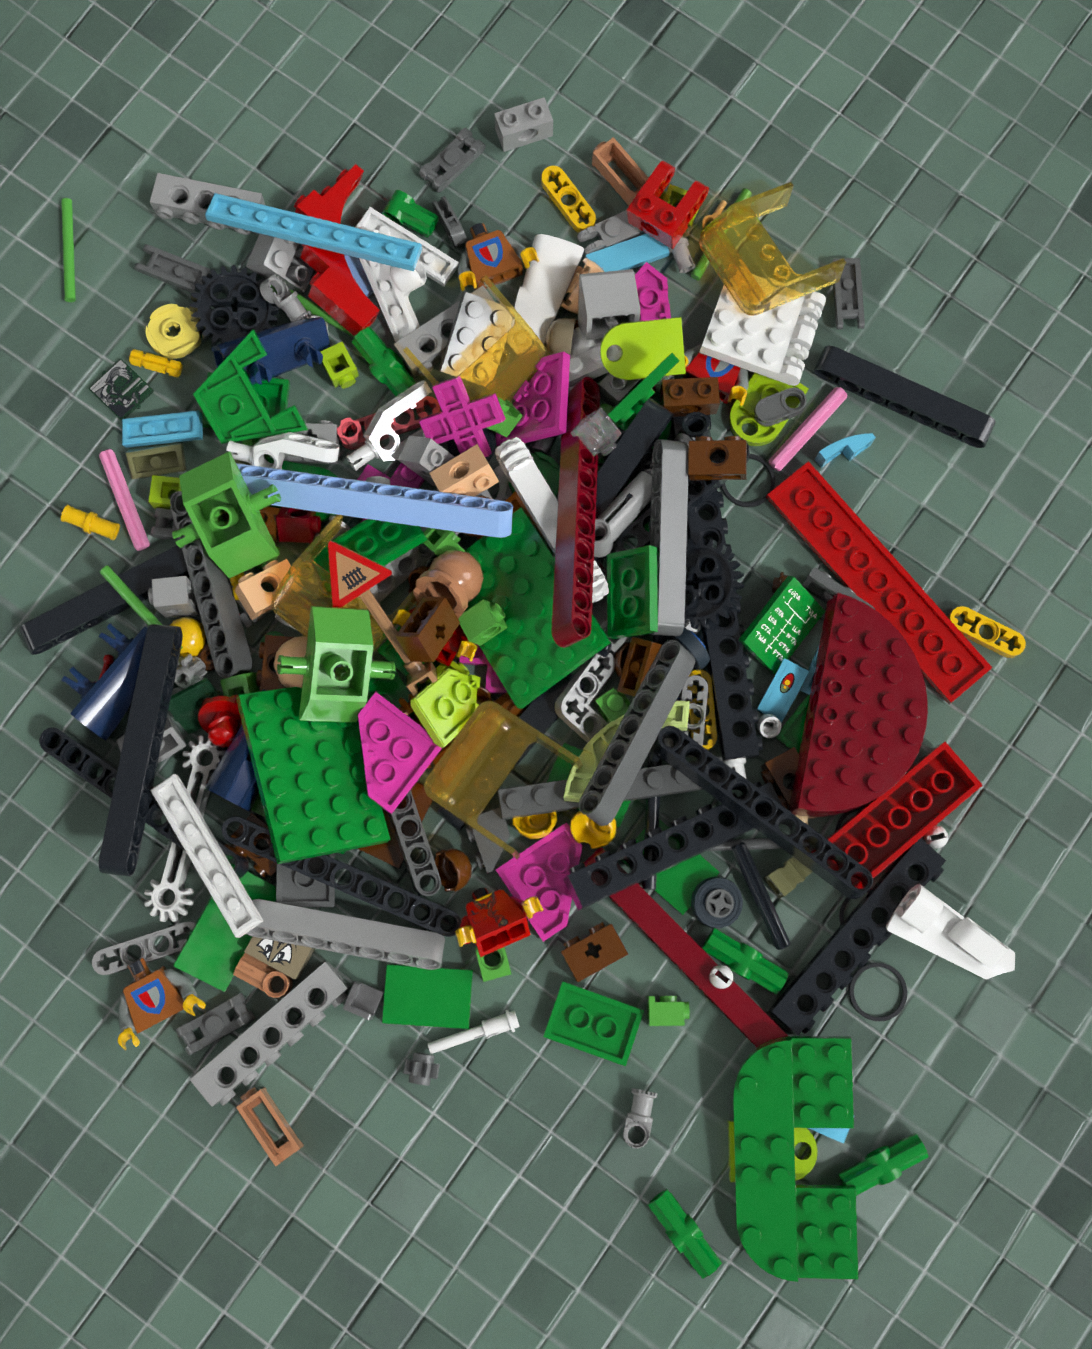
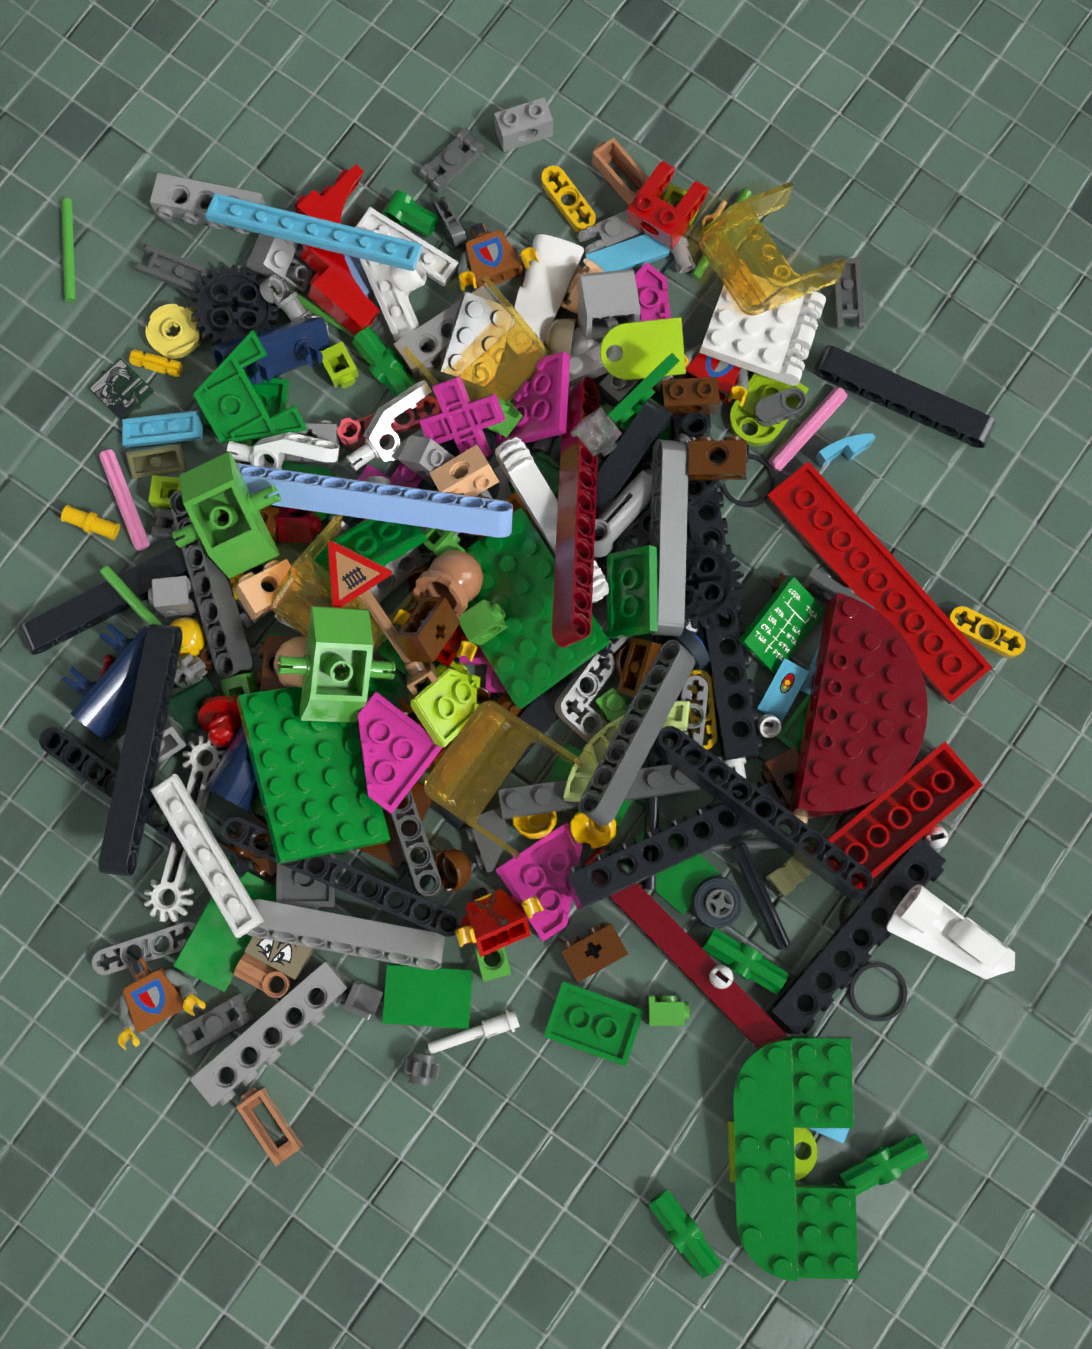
(640, 1116): light grey connector -> none

